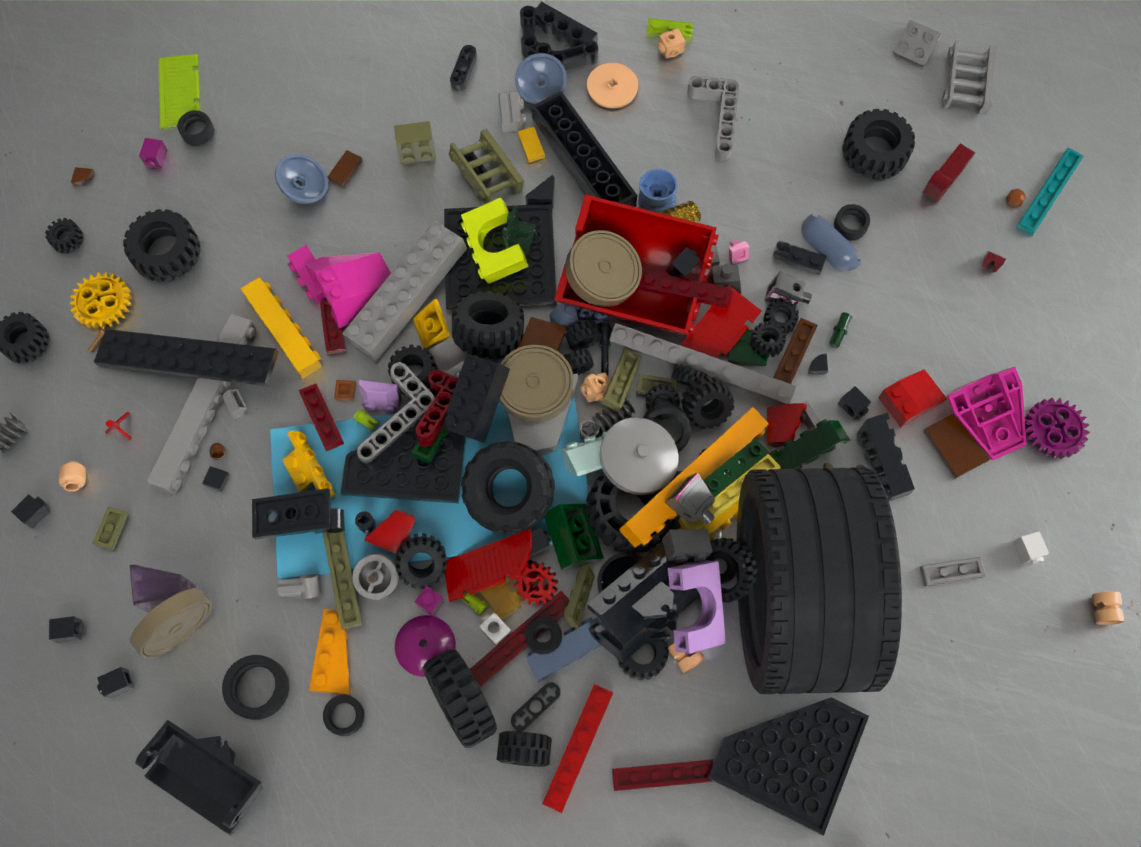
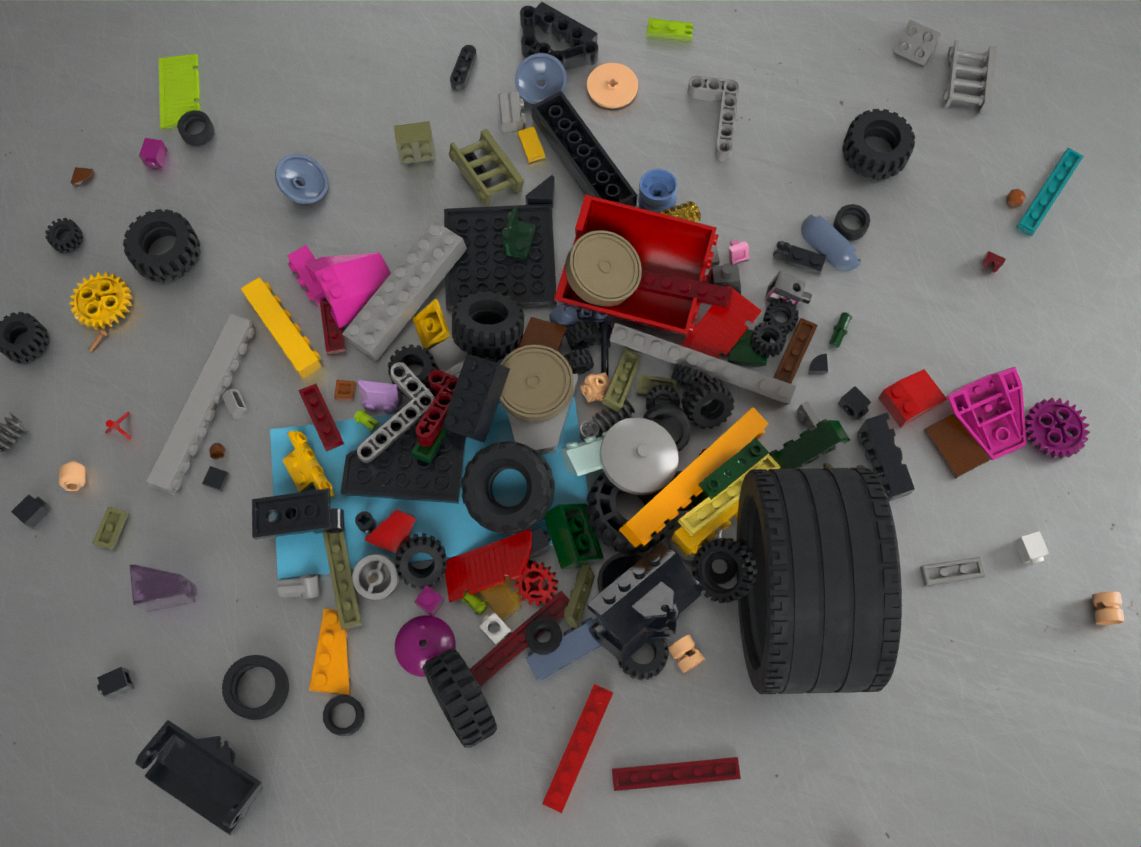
(65, 629): black brick -> none
(170, 623): dark tan brick -> none
(186, 357): black plate -> none
(345, 168): reddish brown tile -> none
(477, 225): neon yellow arch -> none
(521, 713): black beam -> none
(524, 748): black tyre -> none
(671, 43): light nougat brick -> none
(683, 263): black brick -> none
(687, 545): dark grey brick -> none
(692, 500): dark grey torso -> none
(709, 628): lavender arch -> none
(783, 422): red slope -> none
(793, 761): black plate -> none
(948, 173): dark red beam -> none

